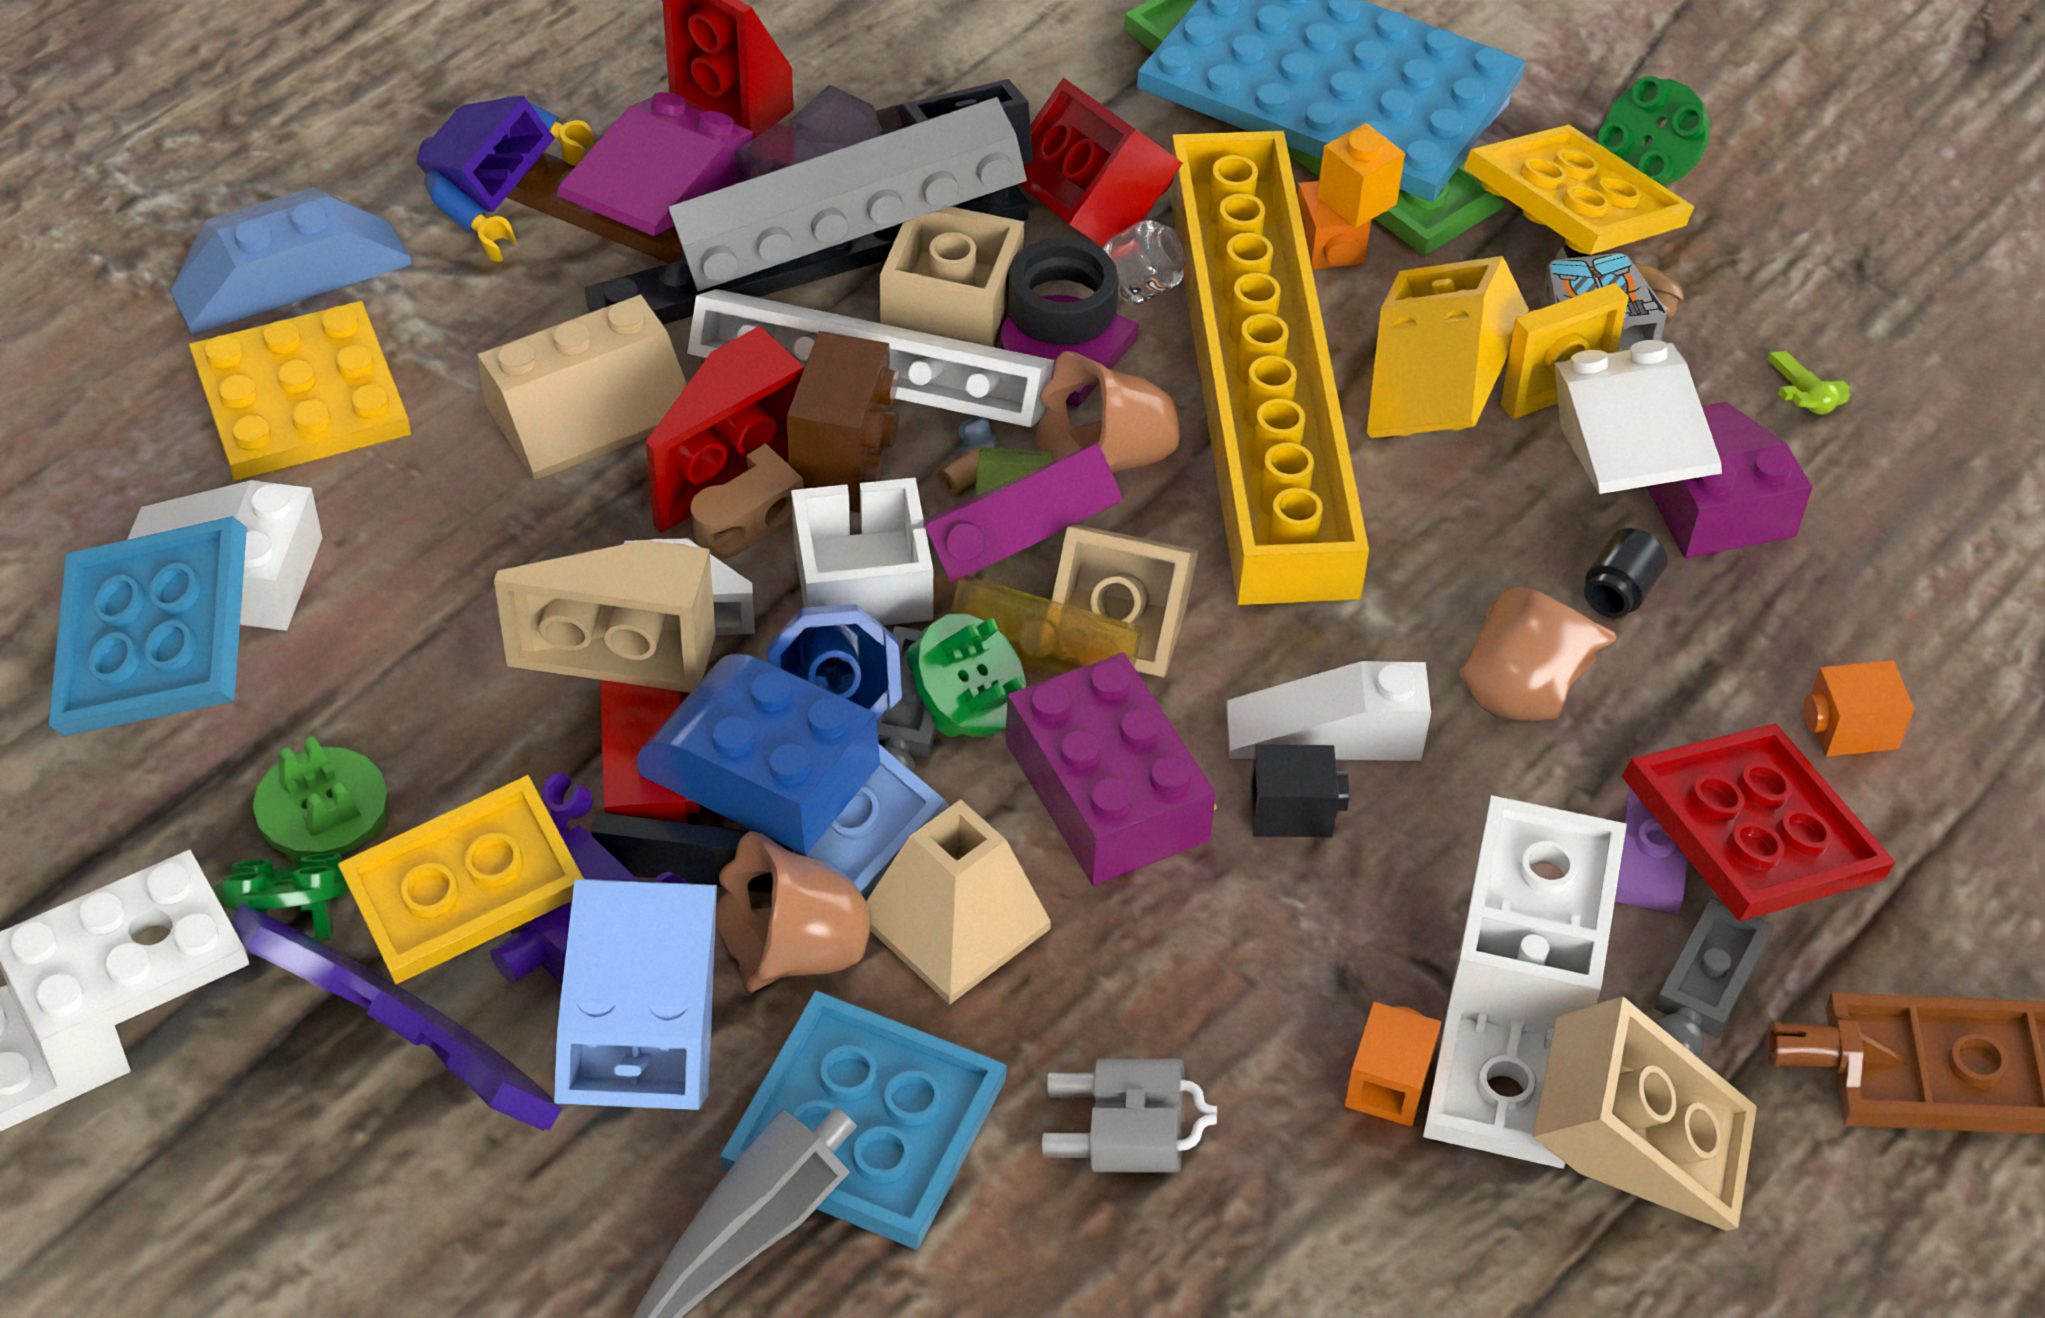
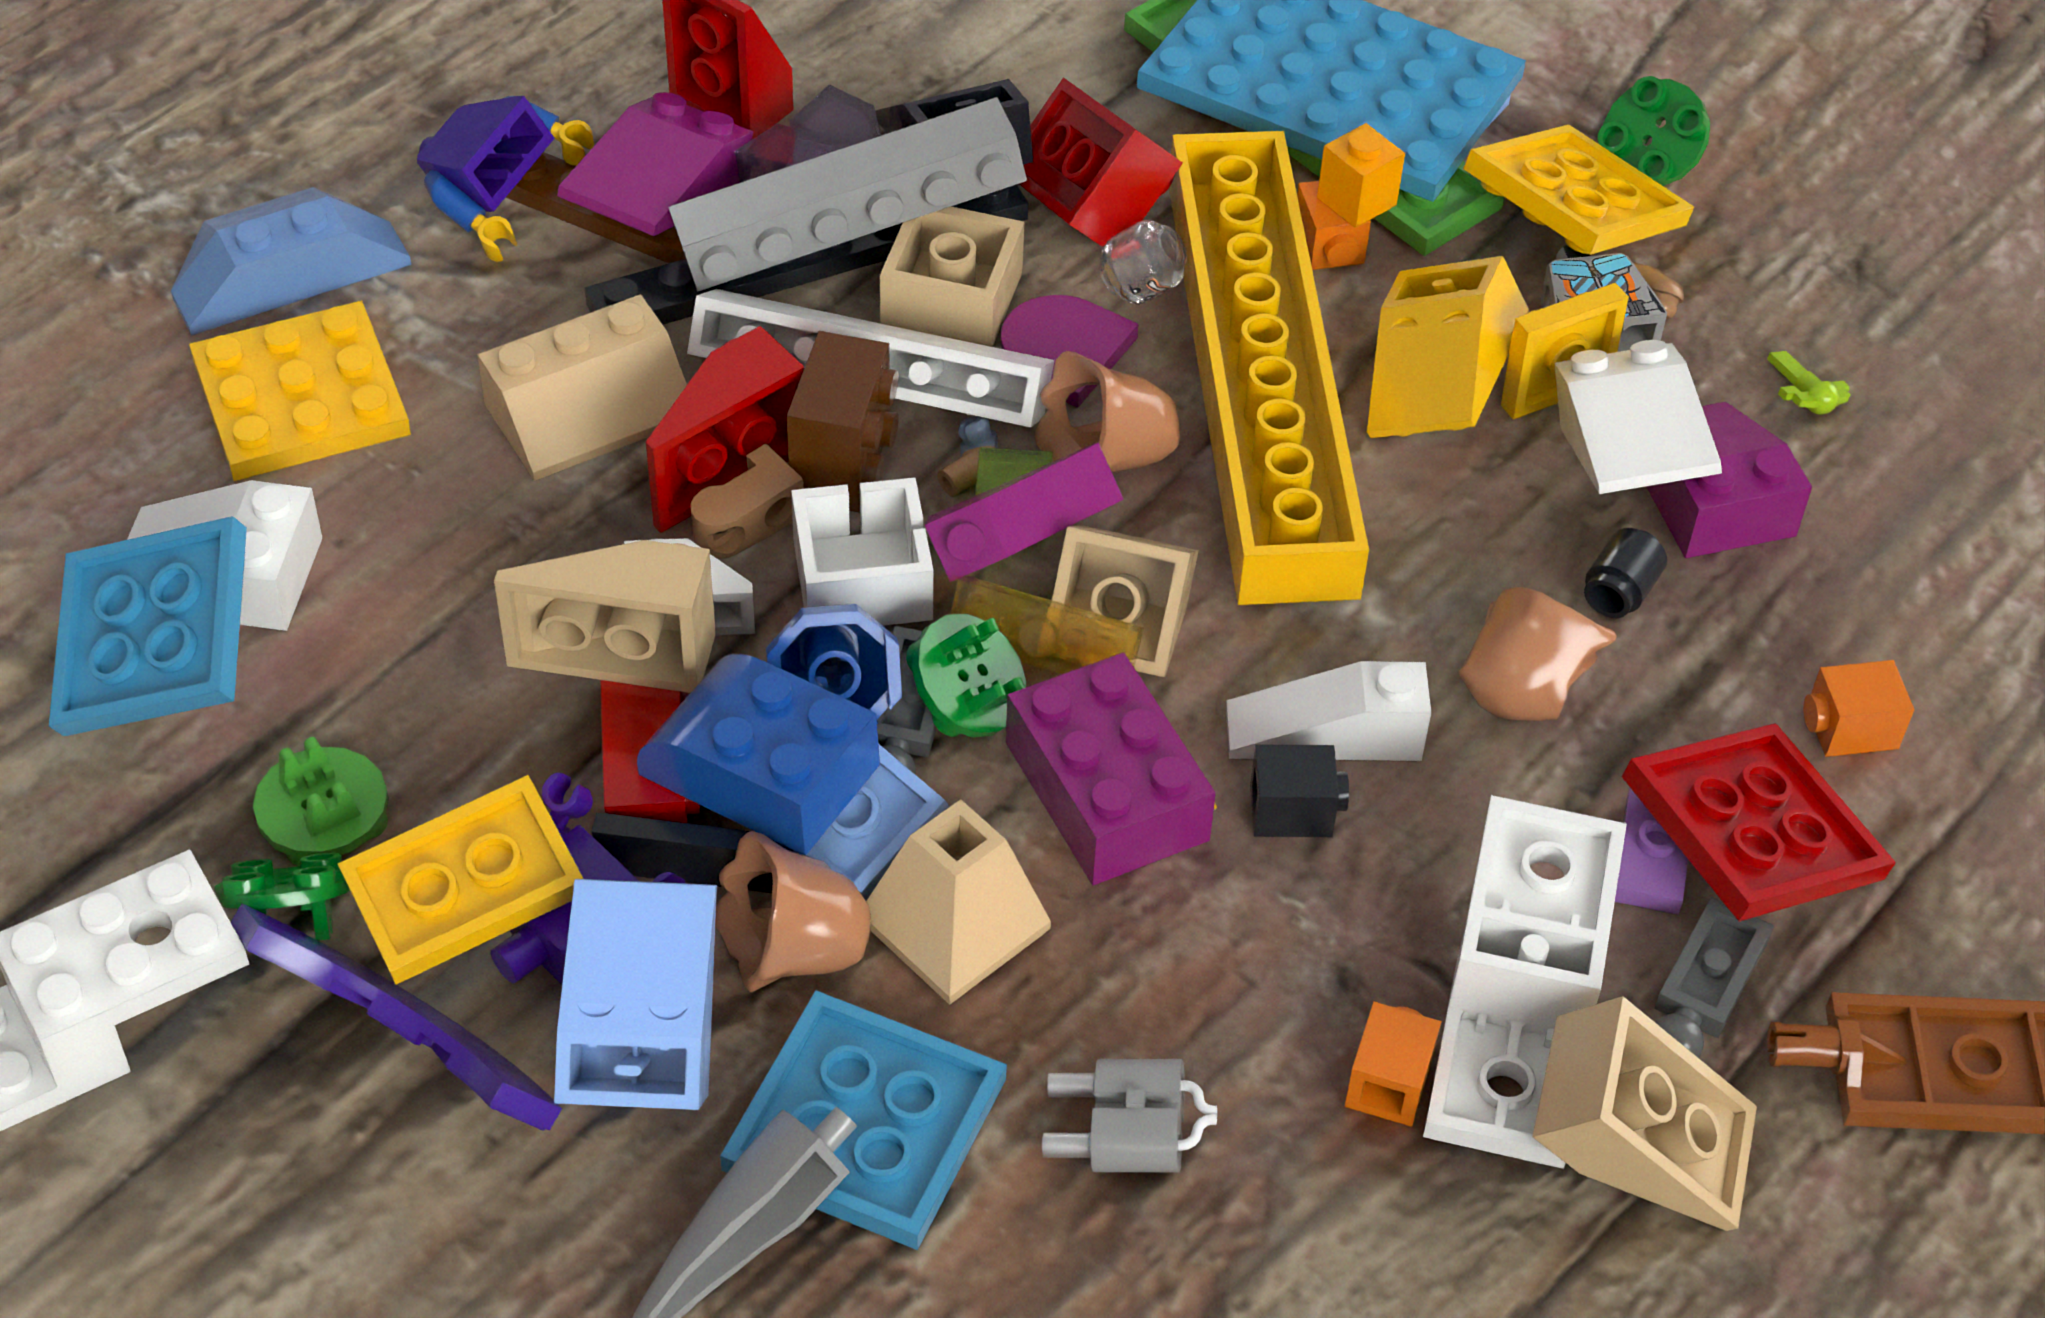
(1062, 321): black tyre -> none

